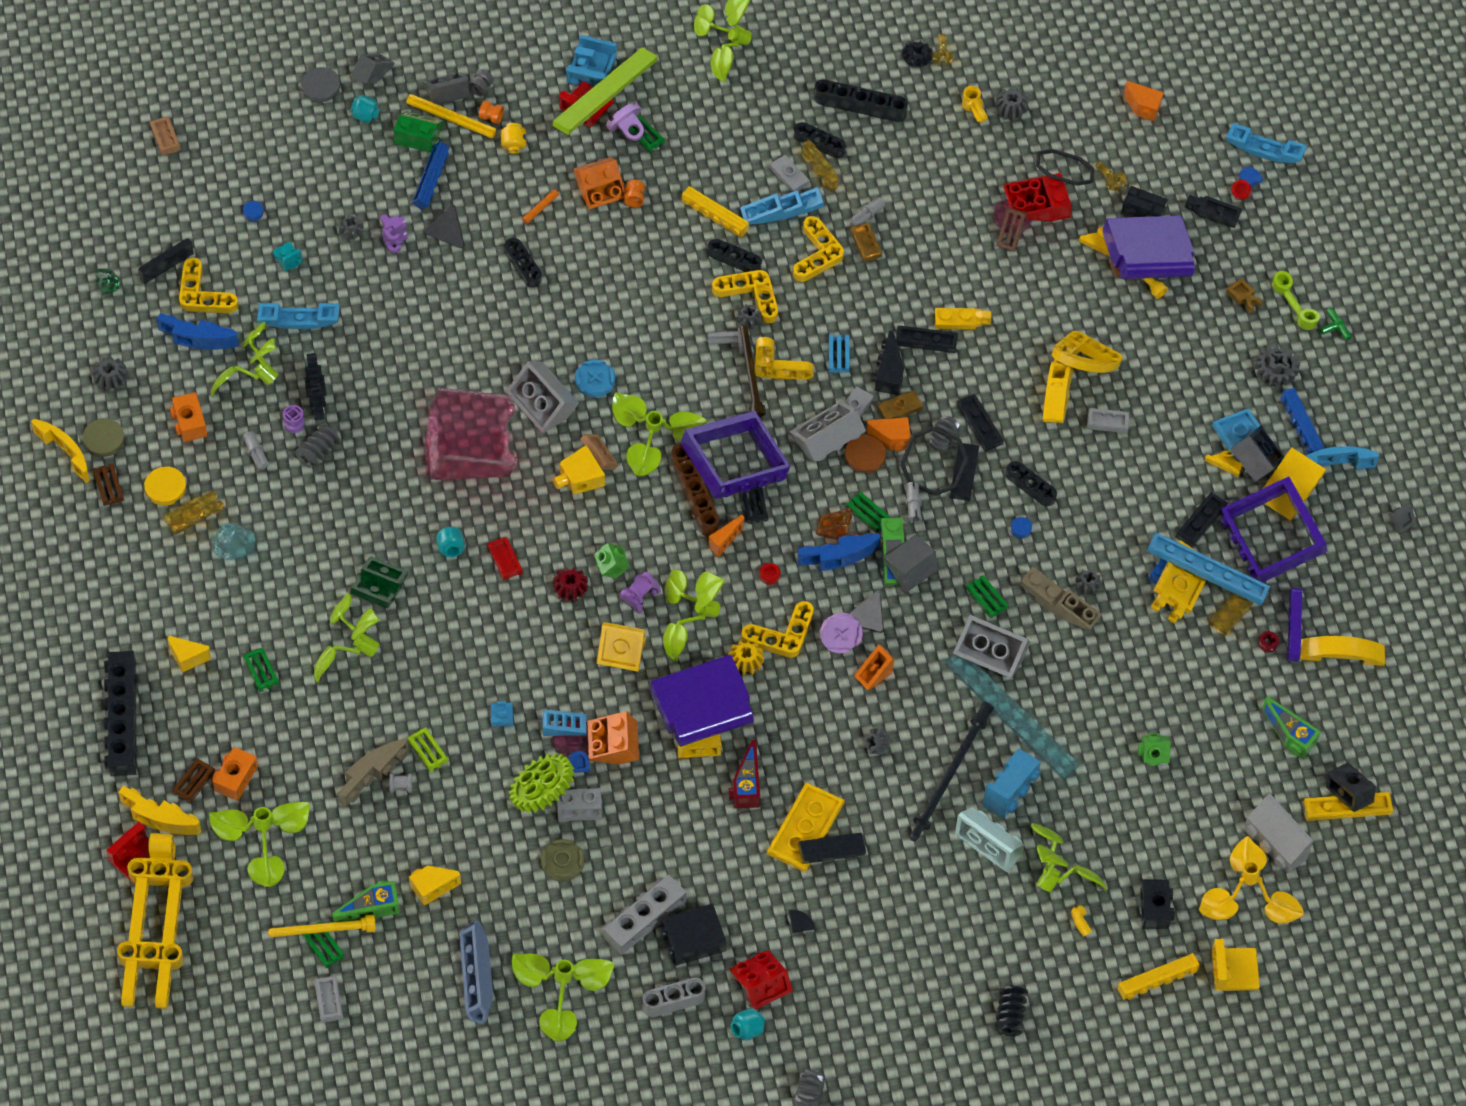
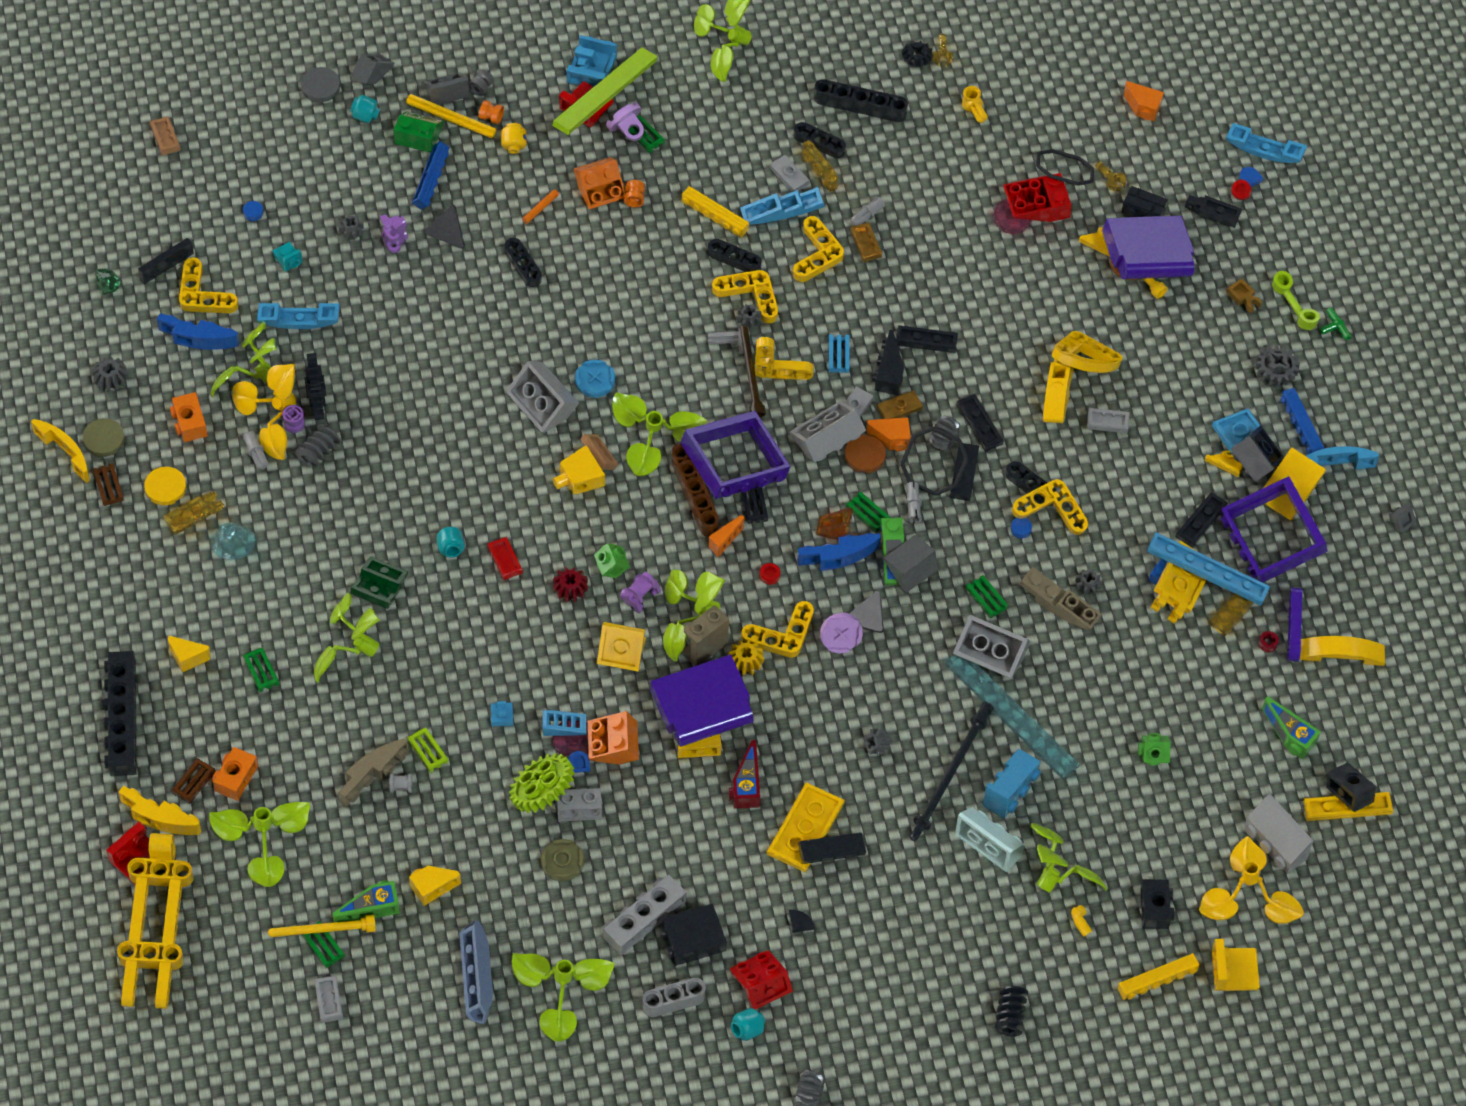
(244, 394): none -> yellow plant
(469, 435): clear pink windscreen -> none
(707, 635): none -> dark tan panel
(875, 668): orange slope -> none
(961, 318): yellow hinge -> none
(1007, 245): reddish brown tile -> none
(1011, 103): dark grey gear -> none
(1049, 498): none -> yellow beam

